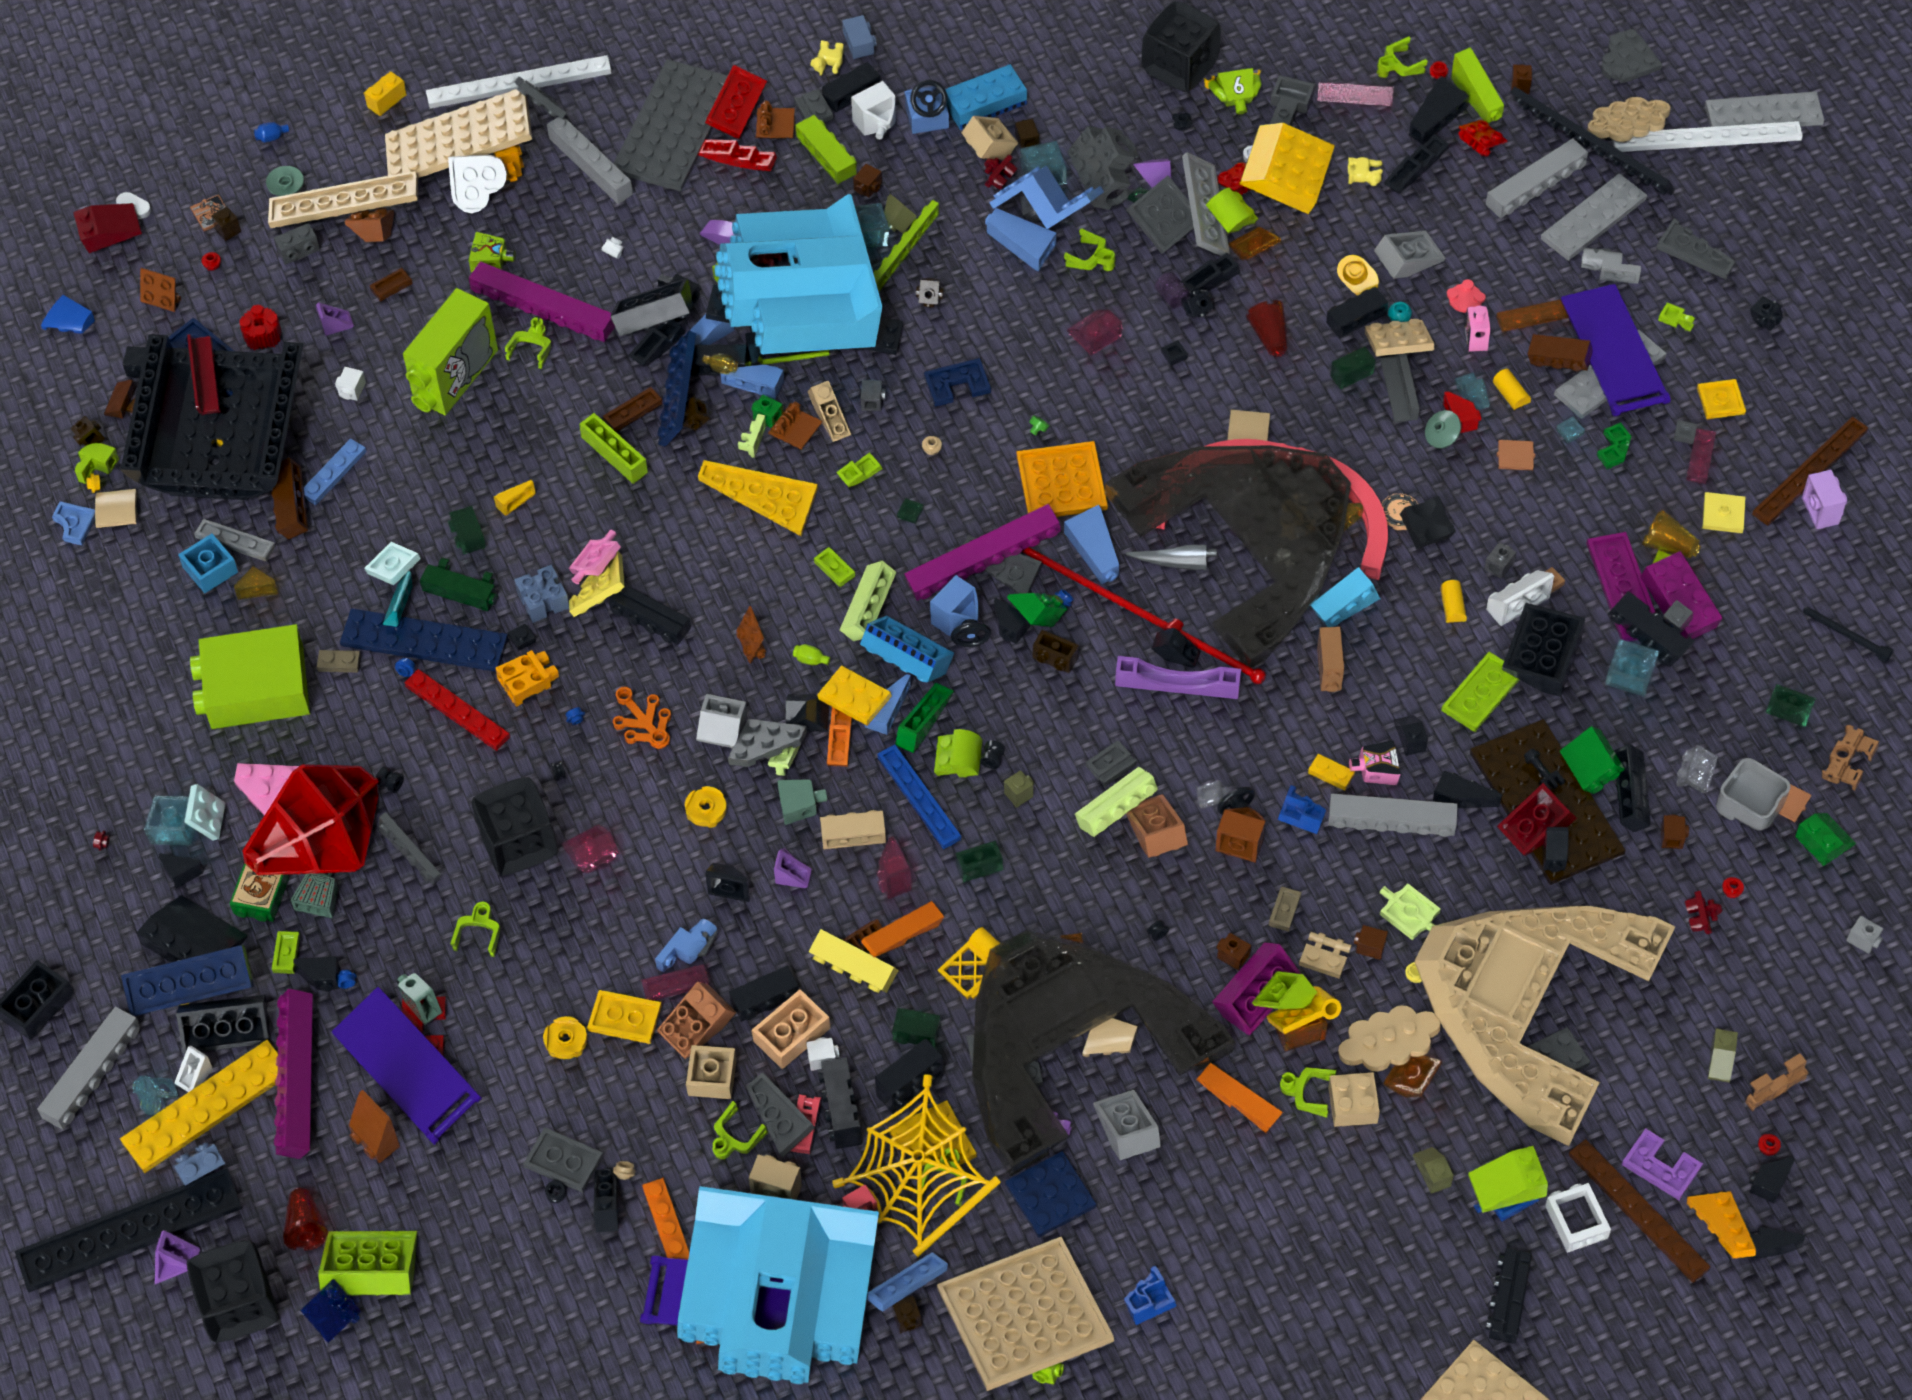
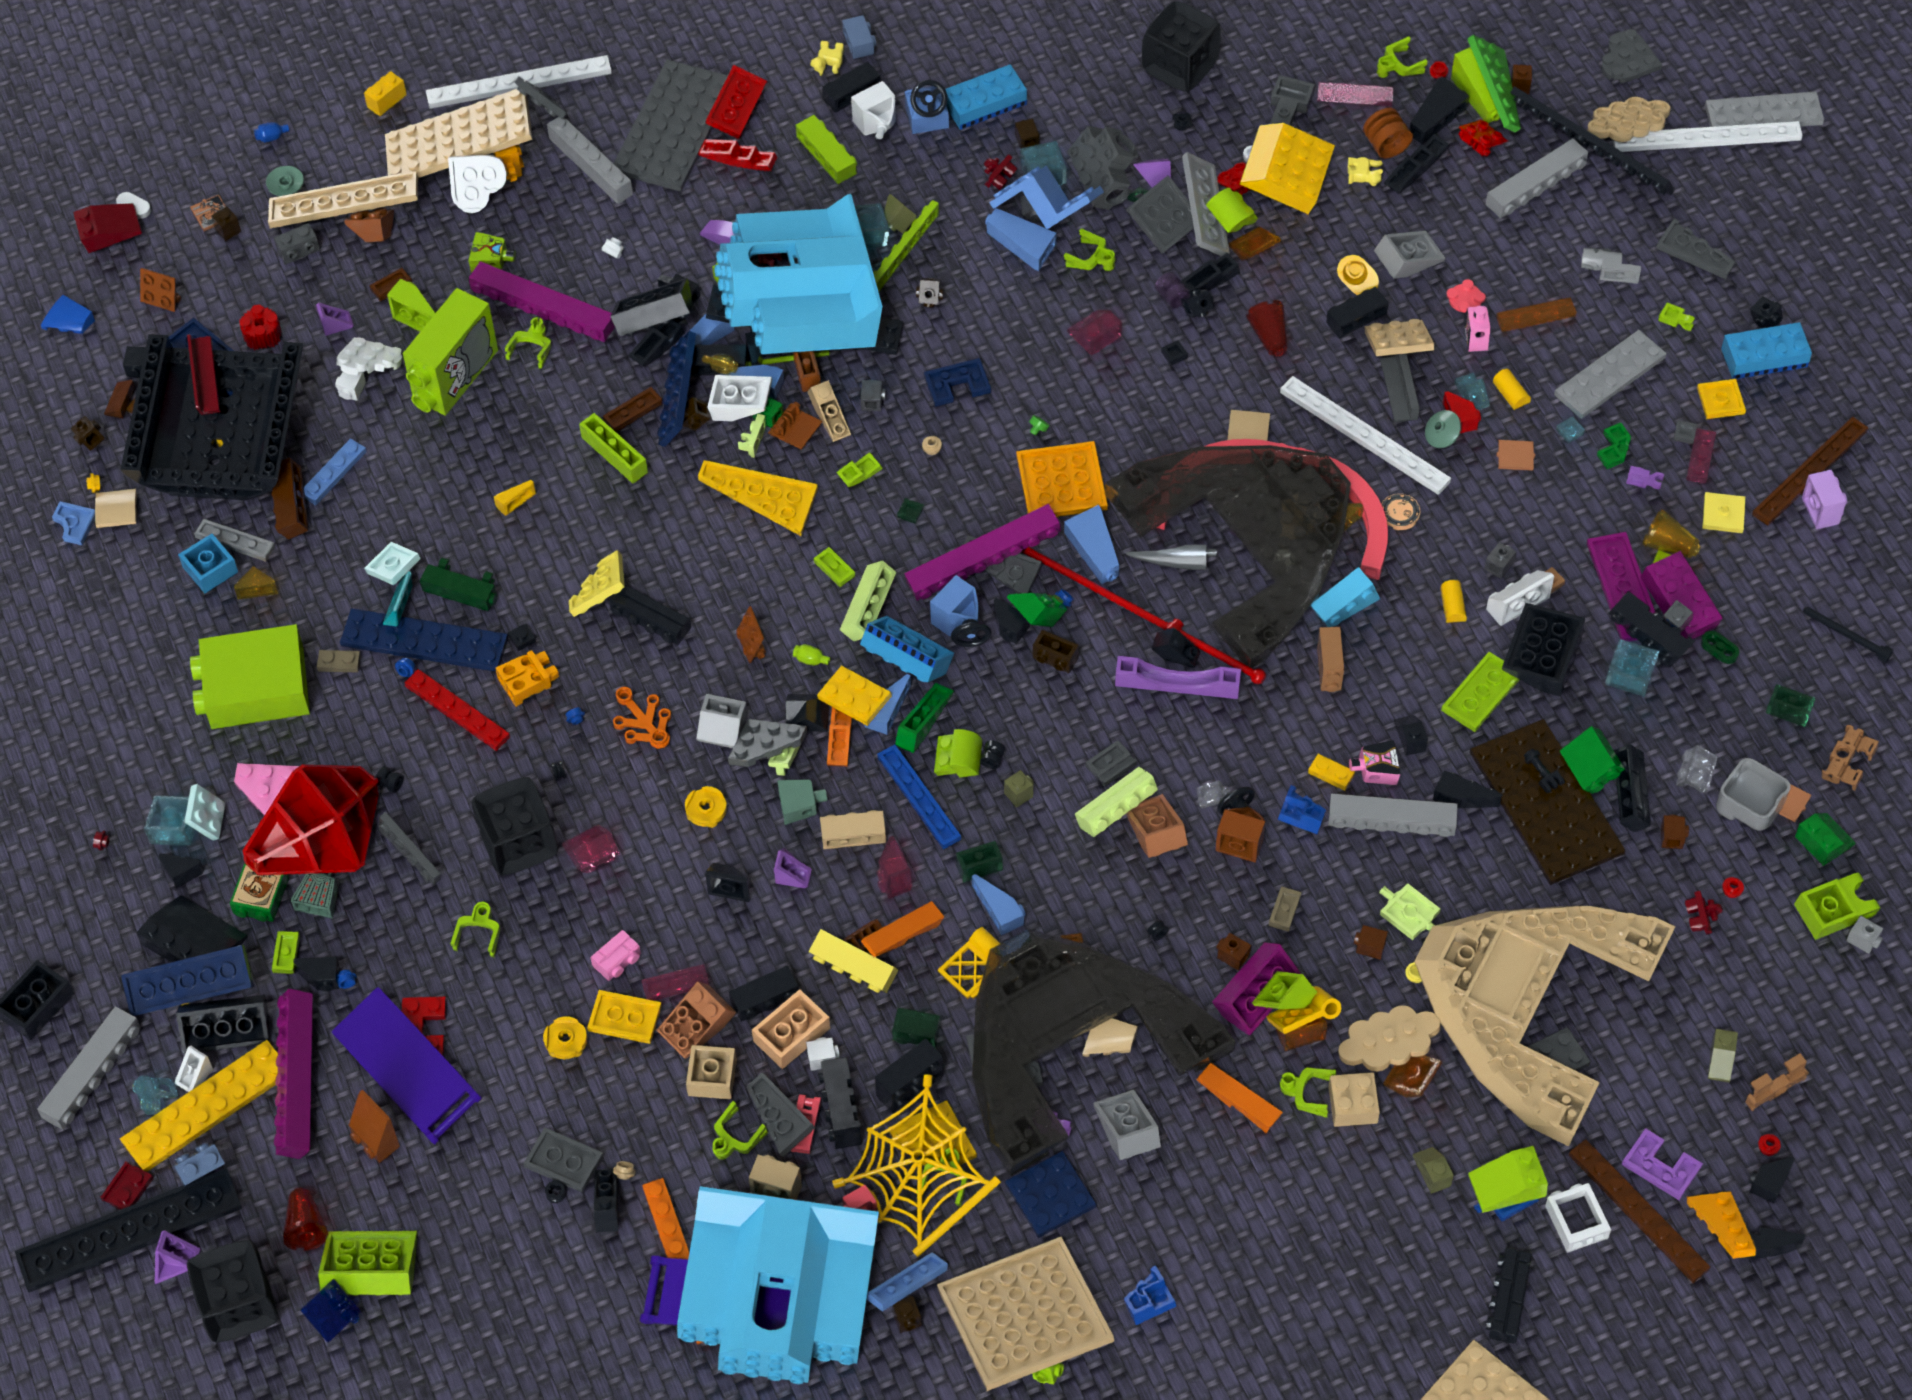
(95, 457): lime brick -> none
(127, 1186): none -> dark red plate
(211, 261): red plate -> none
(368, 356): none -> white plate
(409, 305): none -> lime slope
(414, 990): sand green torso -> none
(467, 530): clear green brick -> none
(541, 593): sand blue brick -> none
(594, 557): bright pink plate -> none
(616, 955): none -> bright pink brick
(687, 945): medium blue plate -> none
(738, 396): none -> white slope
(774, 122): dark orange hinge -> none
(806, 369): none -> dark orange brick
(813, 104): dark grey plate -> none
(867, 180): reddish brown brick -> none
(989, 137): tan brick -> none
(1000, 906): none -> medium blue slope
(1235, 87): lime torso -> none
(1322, 960): tan plate -> none
(1352, 367): clear green brick -> none
(1365, 435): none -> white plate
(1387, 133): none -> dark orange wheel
(1395, 309): teal plate -> none
(1427, 522): black brick -> none
(1496, 74): none -> bright green wing
(1529, 821): dark red slope -> none
(1555, 849): black slope -> none
(1560, 352): reddish brown brick -> none
(1593, 217): light grey plate -> none
(1618, 350): dark purple flag -> none
(1641, 478): none -> medium lavender plate
(1720, 648): none -> dark green plate
(1766, 350): none -> dark azure brick
(1834, 906): none -> lime brick

